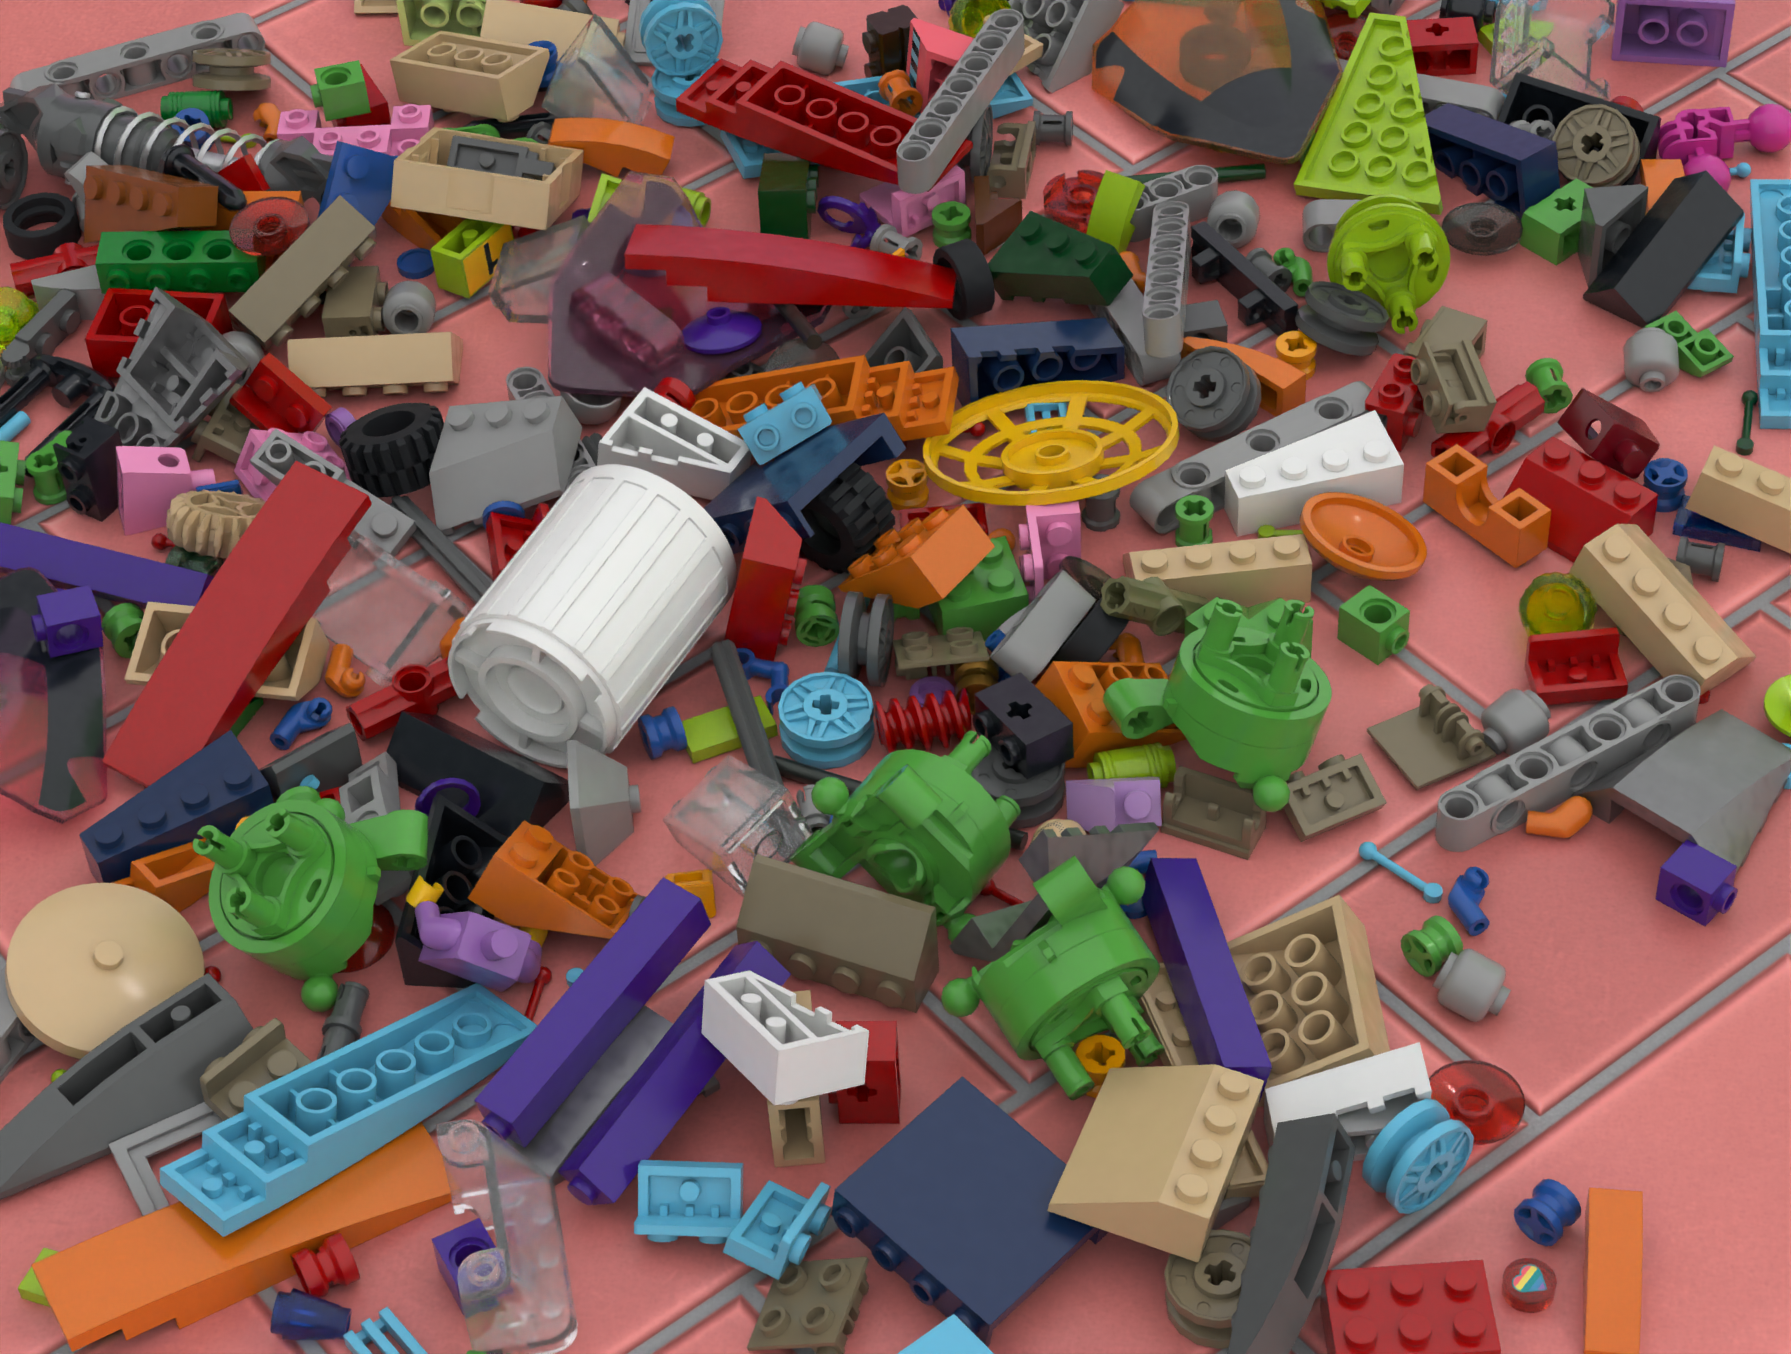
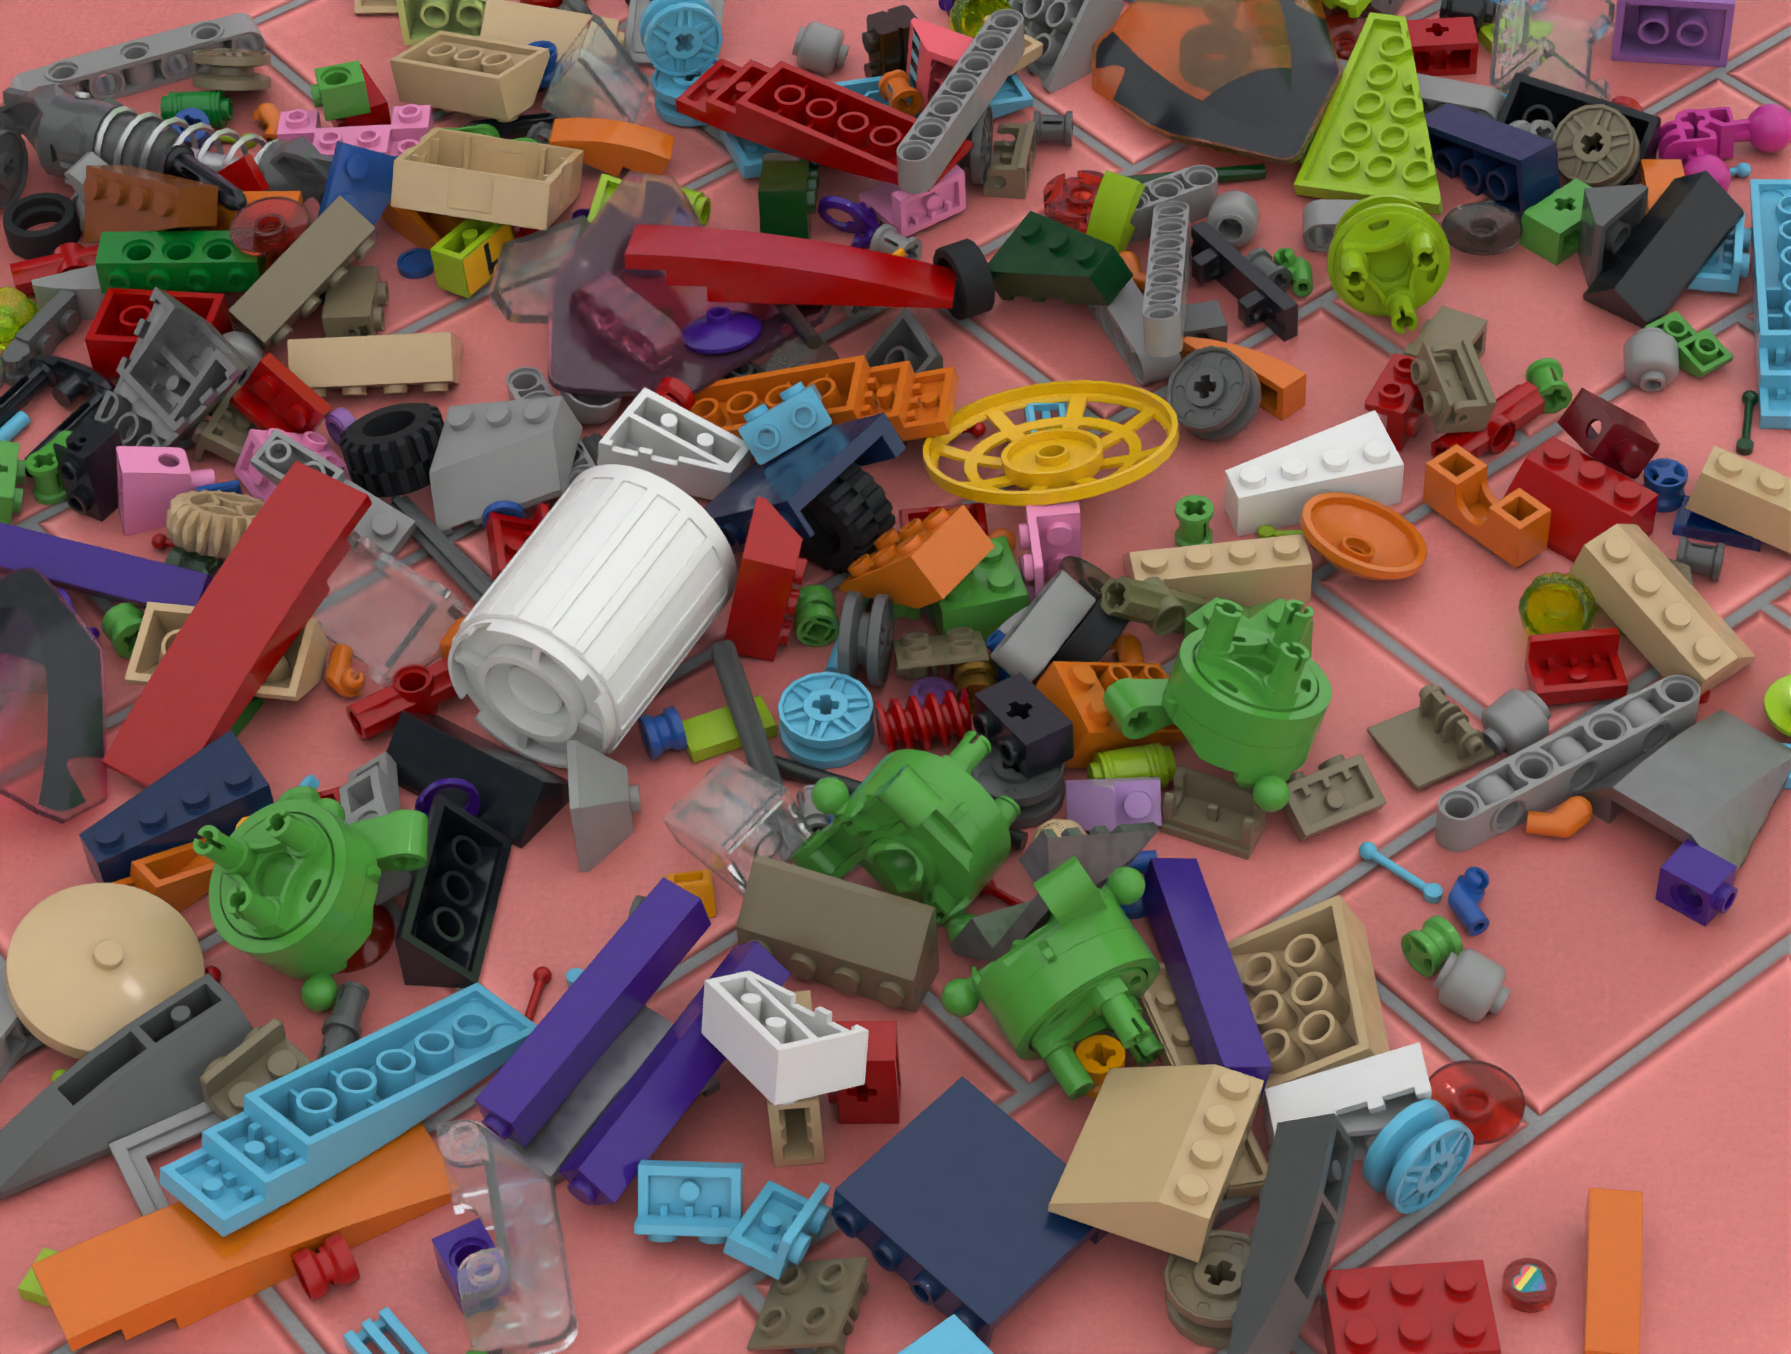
(68, 621): dark purple brick -> none
(301, 719): blue arm -> none
(308, 1317): clear blue cone -> none
(326, 757): dark grey slope -> none
(409, 308): light grey head -> none
(474, 944): medium lavender torso -> none
(497, 158): dark grey hinge -> none
(551, 888): orange slope -> none
(776, 671): blue arm -> none
(907, 484): light orange wheel -> none
(950, 223): bright green wheel -> none
(993, 216): reddish brown slope -> none
(1025, 354): dark blue wedge -> none
(1101, 510): dark grey bush -> none
(1205, 472): light grey beam -> none
(1298, 351): light orange wheel -> none
(1341, 318): dark grey wheel -> none
(1373, 624): bright green brick -> none
(1547, 1212): blue wheel -> none

